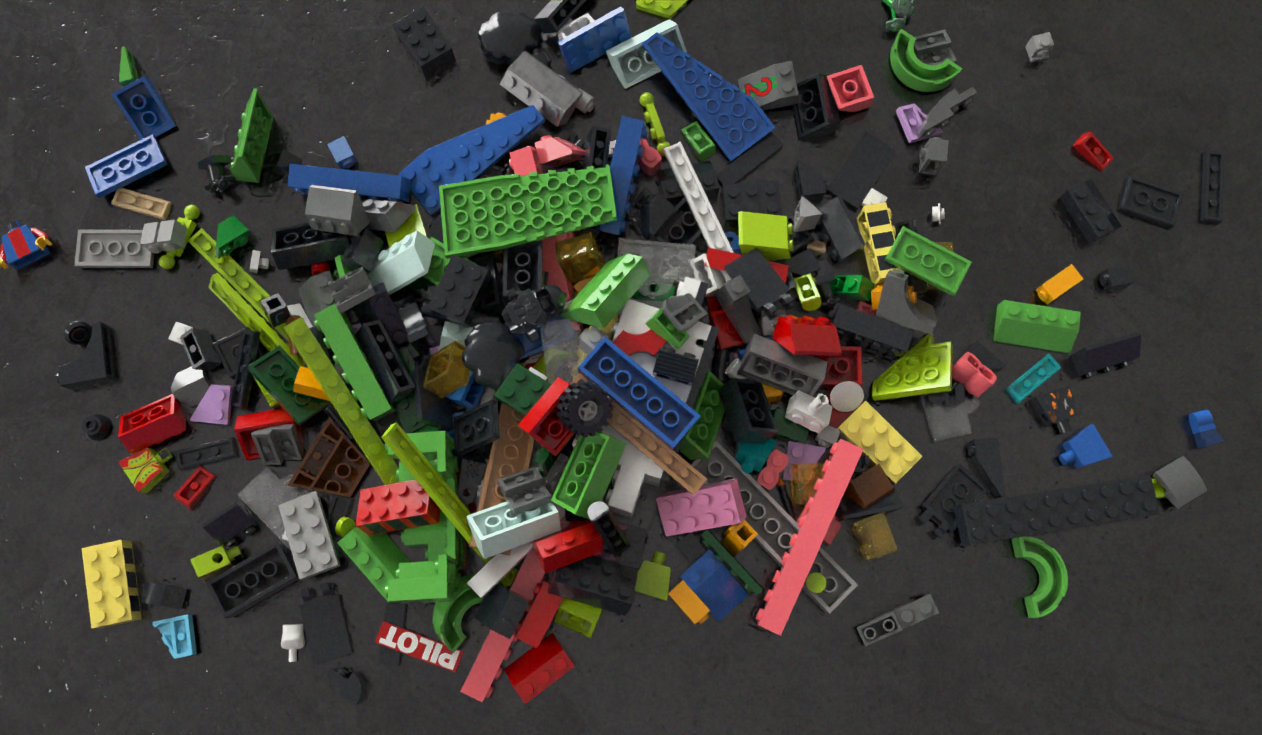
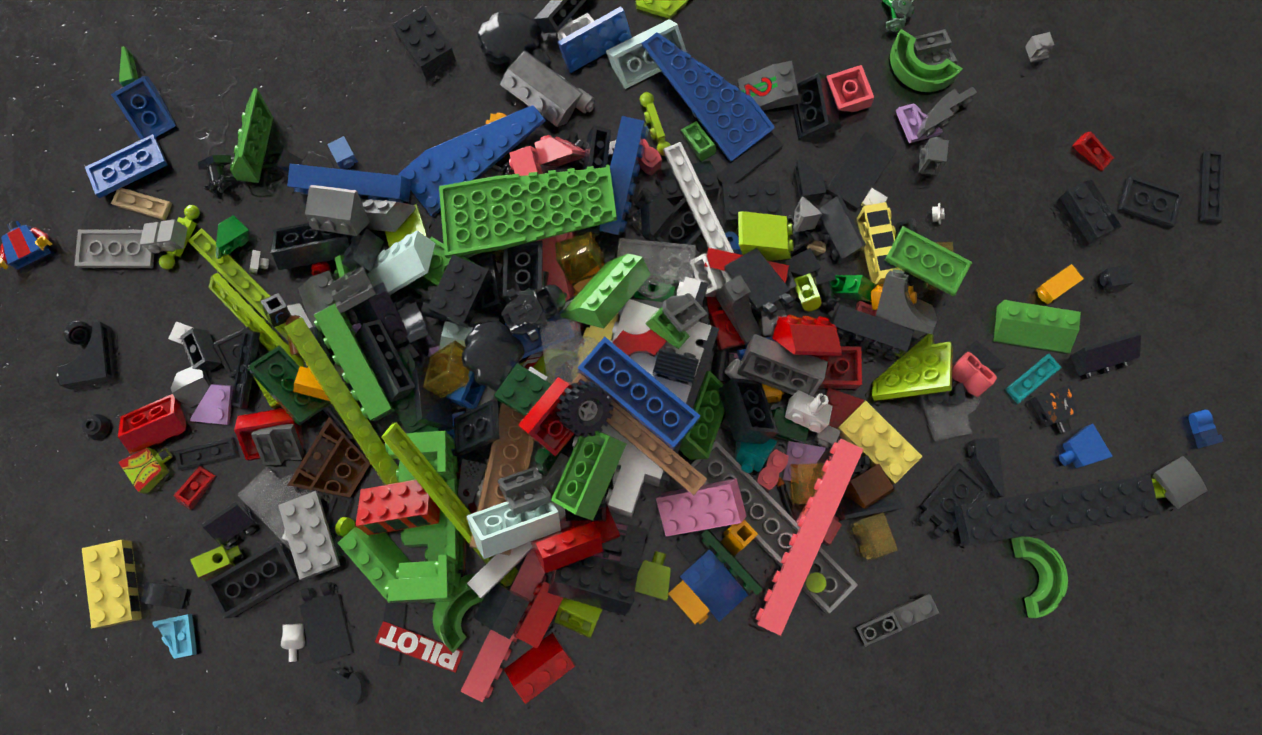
(590, 338): light grey brick -> none
(608, 528): black brick -> none
(846, 396): white sticker -> none

